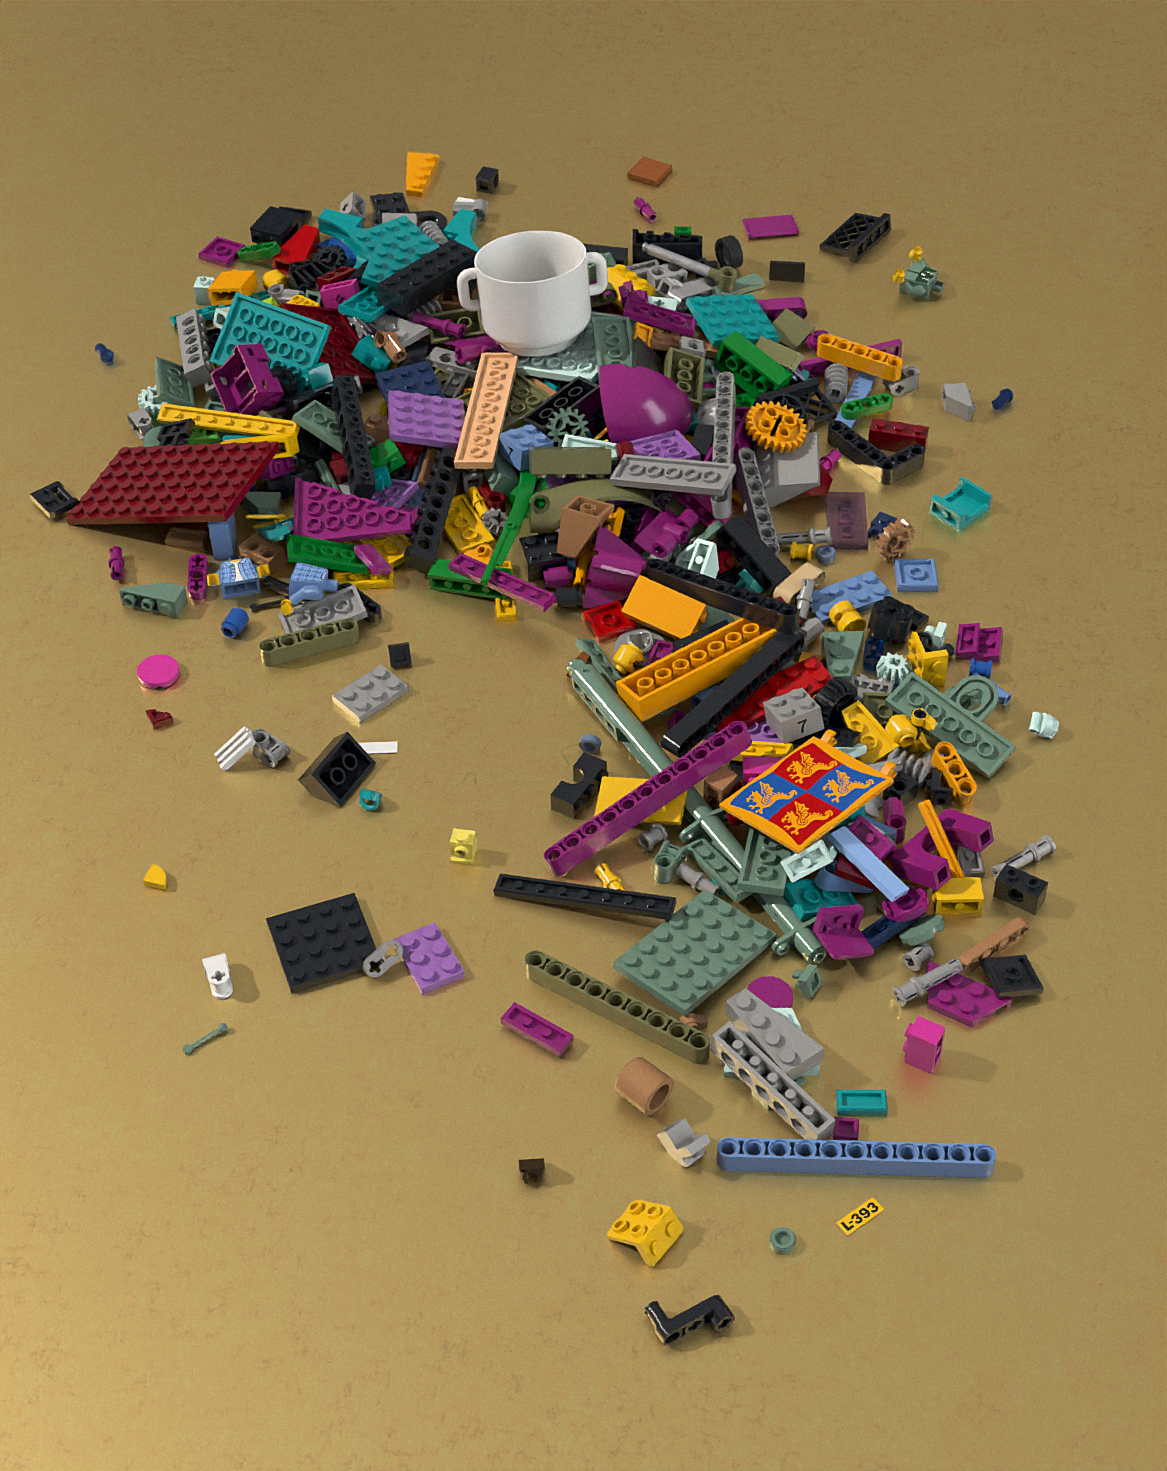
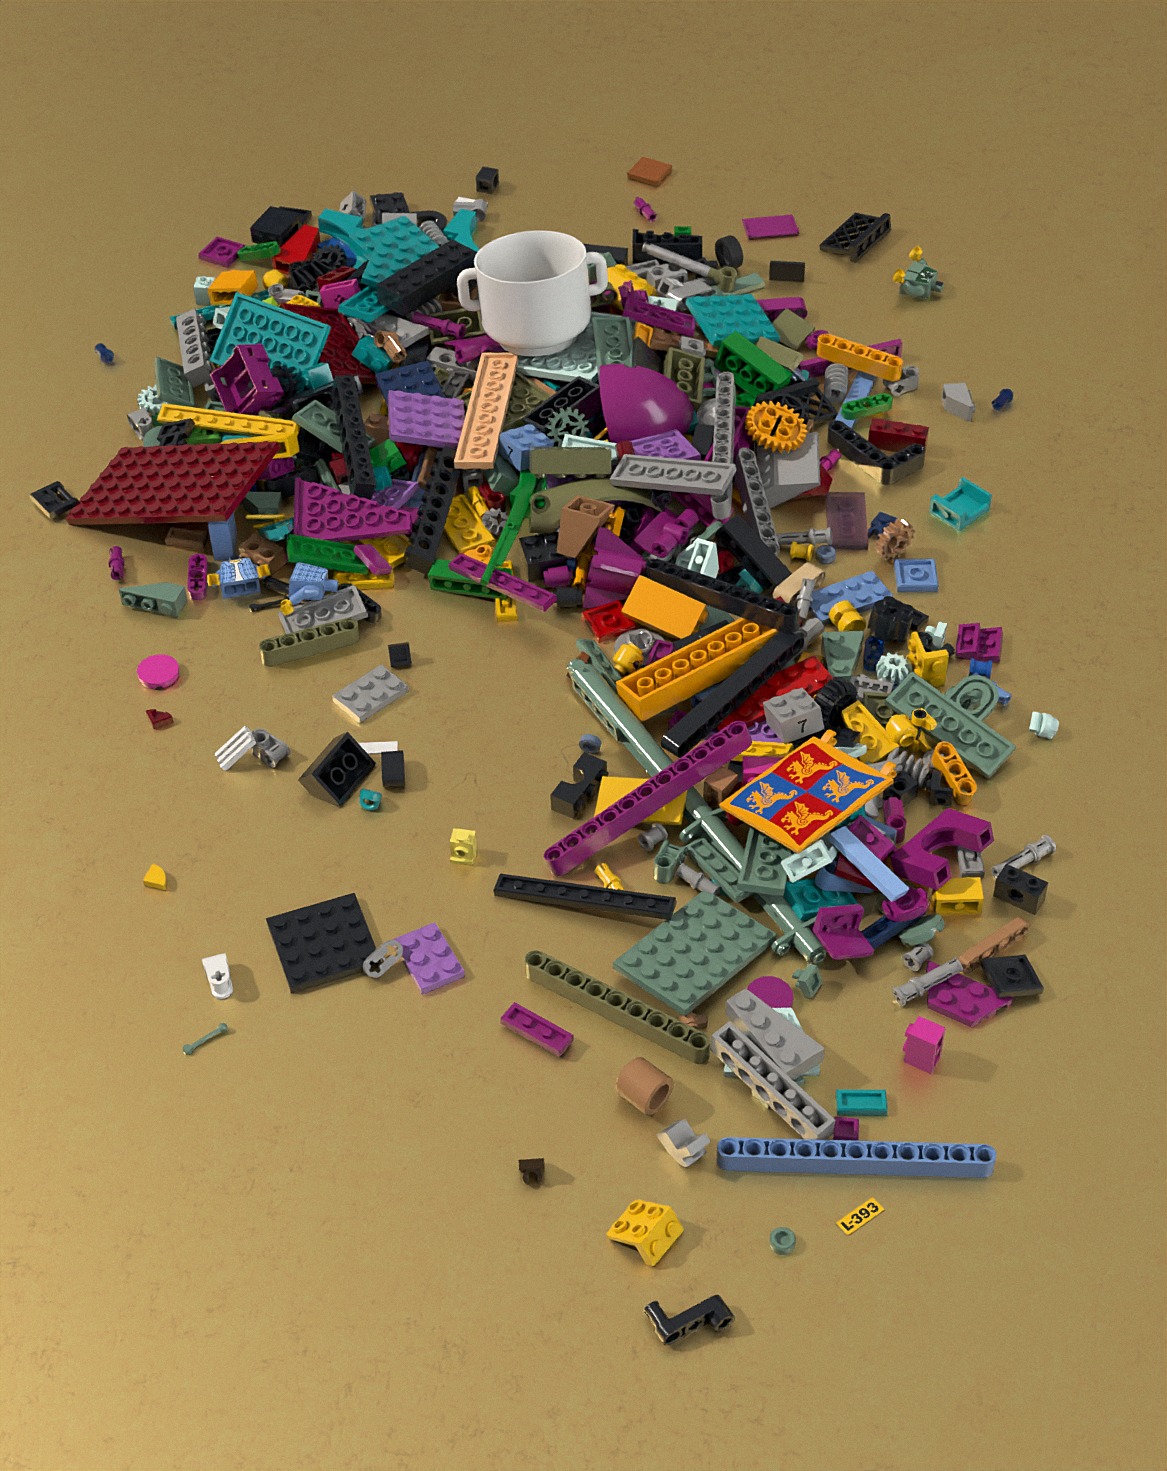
(234, 622): blue brick -> none
(393, 768): none -> black beam
(419, 172): light orange wing -> none
(940, 838): light orange axle -> none

